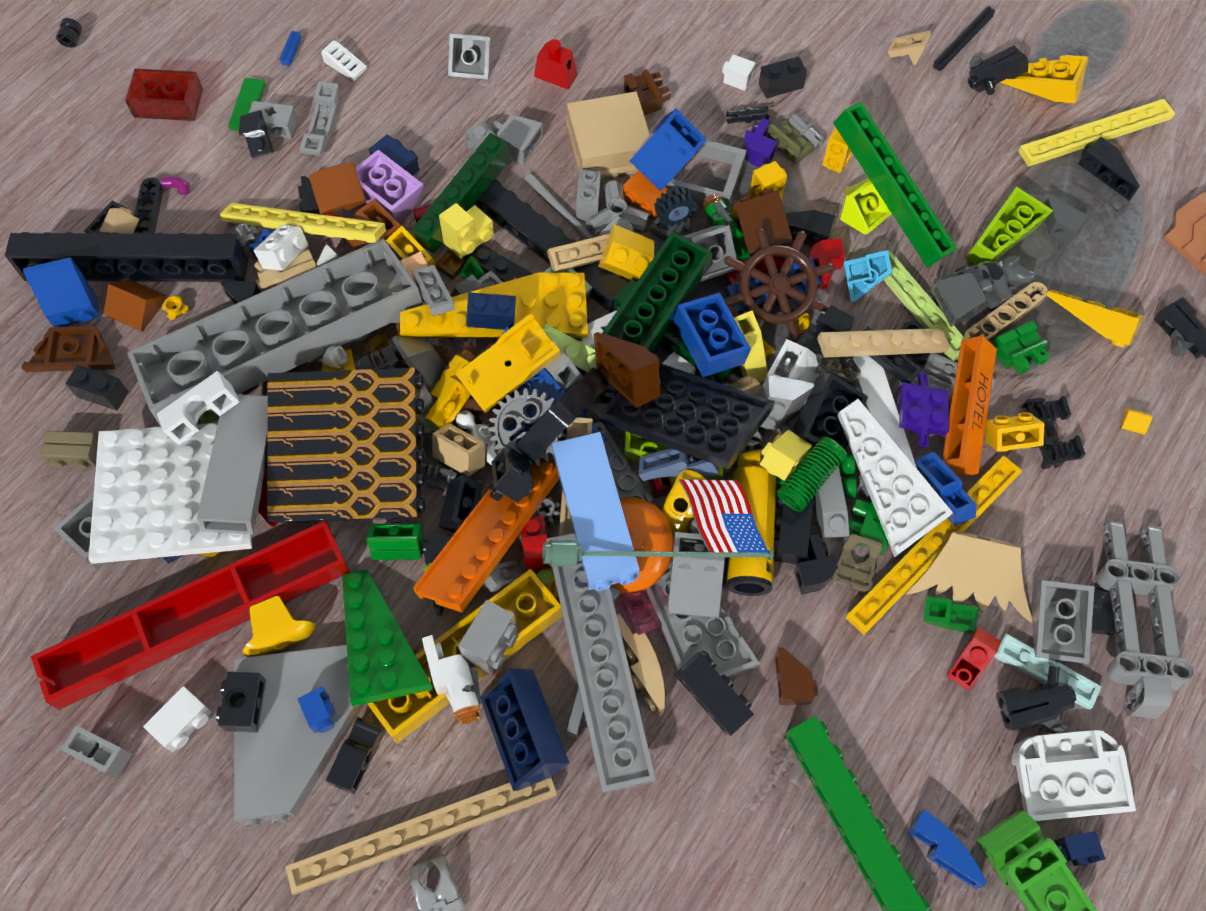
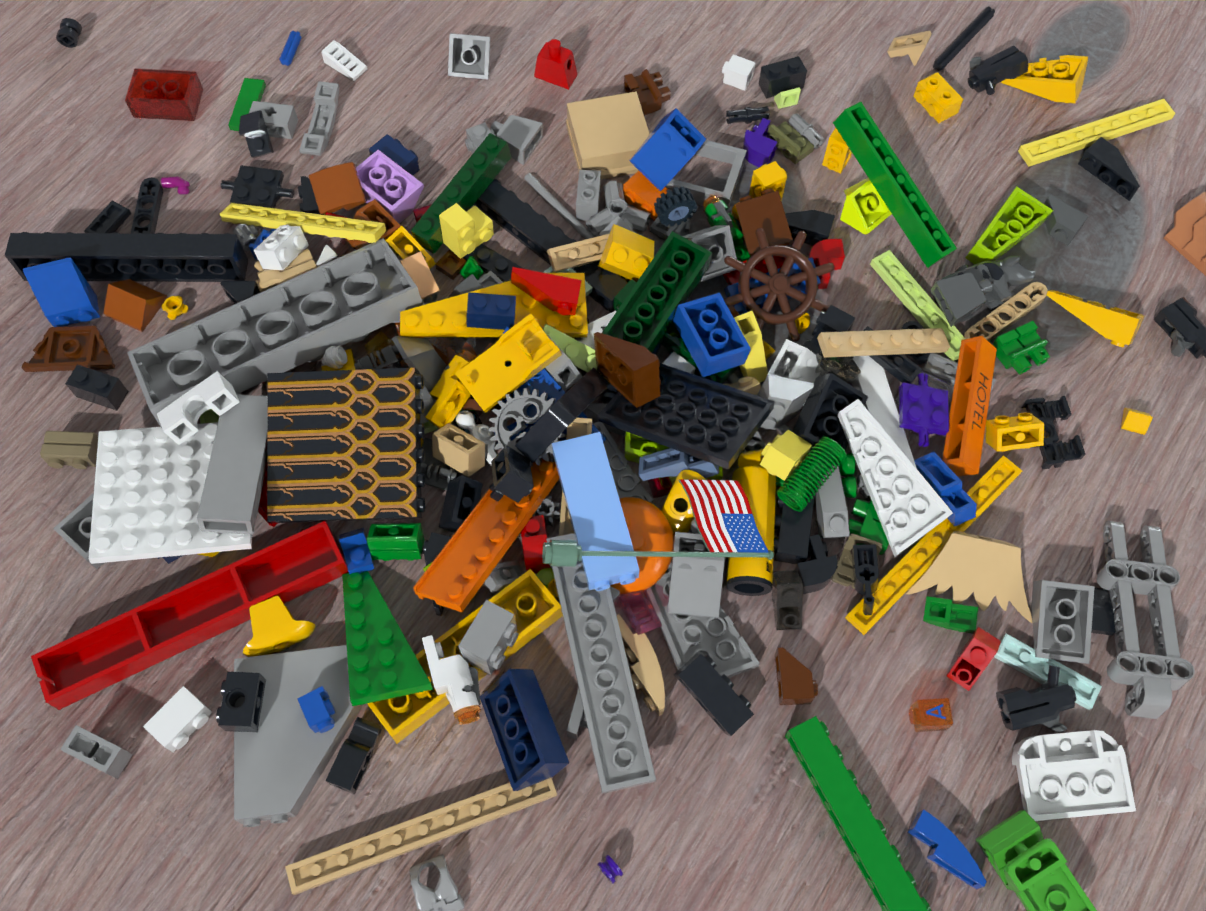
(119, 221): tan brick -> none
(257, 187): none -> black plate
(356, 551): none -> blue slope
(433, 290): light grey plate -> none
(553, 291): none -> red slope
(610, 869): none -> dark purple bush
(787, 98): none -> yellowish green slope
(787, 599): none -> clear smoke slope
(865, 570): none -> black piece
(866, 273): medium azure slope -> none
(931, 715): none -> clear orange brick
(938, 97): none -> yellow brick
(1081, 848): dark blue brick -> none

